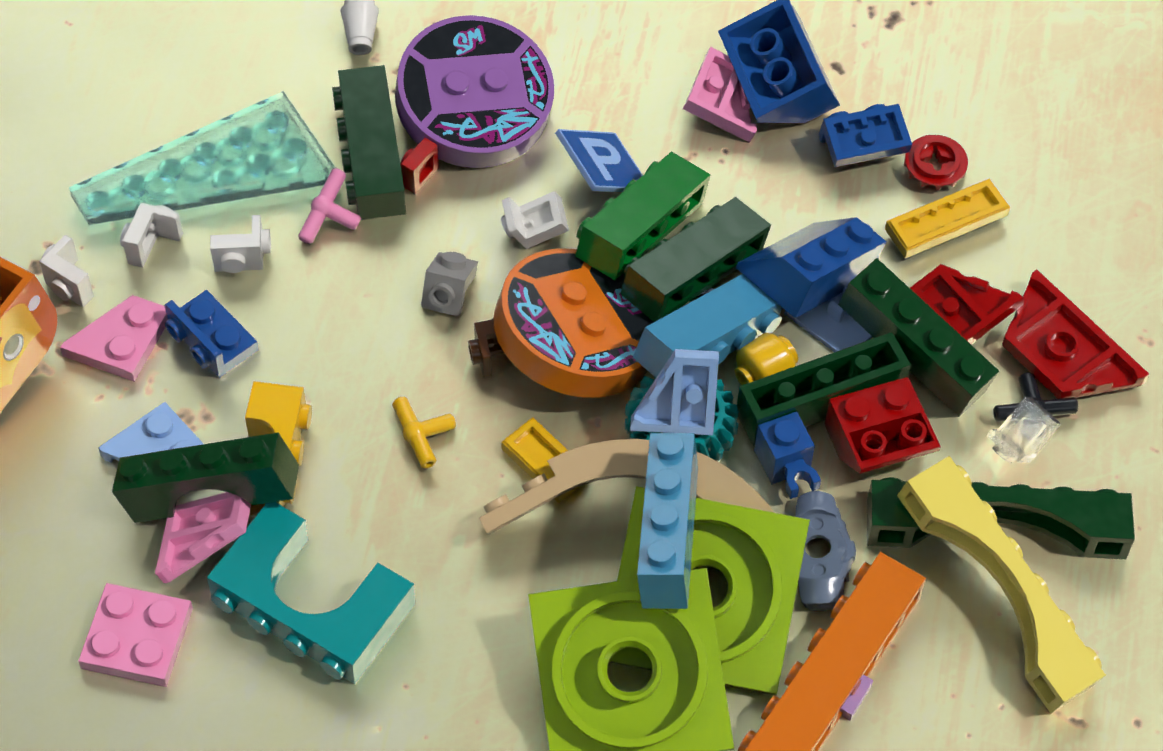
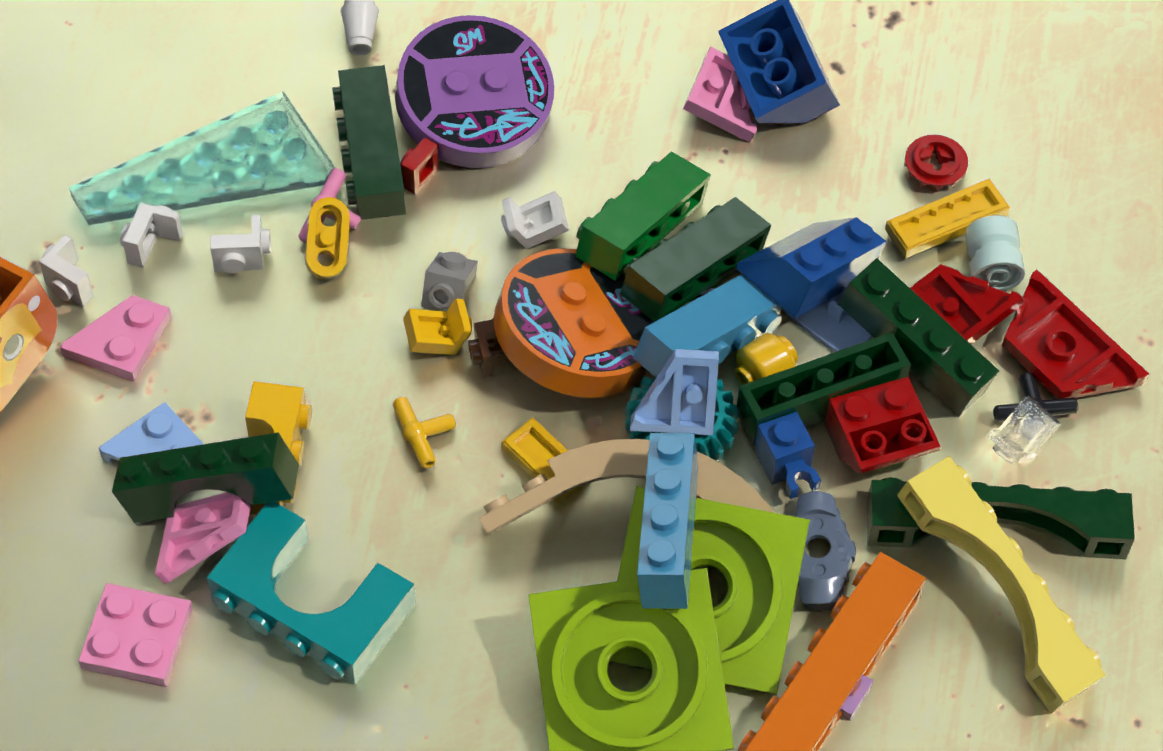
(211, 333): blue bracket -> none
(327, 240): none -> yellow plate
(438, 330): none -> yellow bracket
(600, 159): piece -> none
(865, 134): blue bracket -> none
(995, 251): none -> light aqua wheel

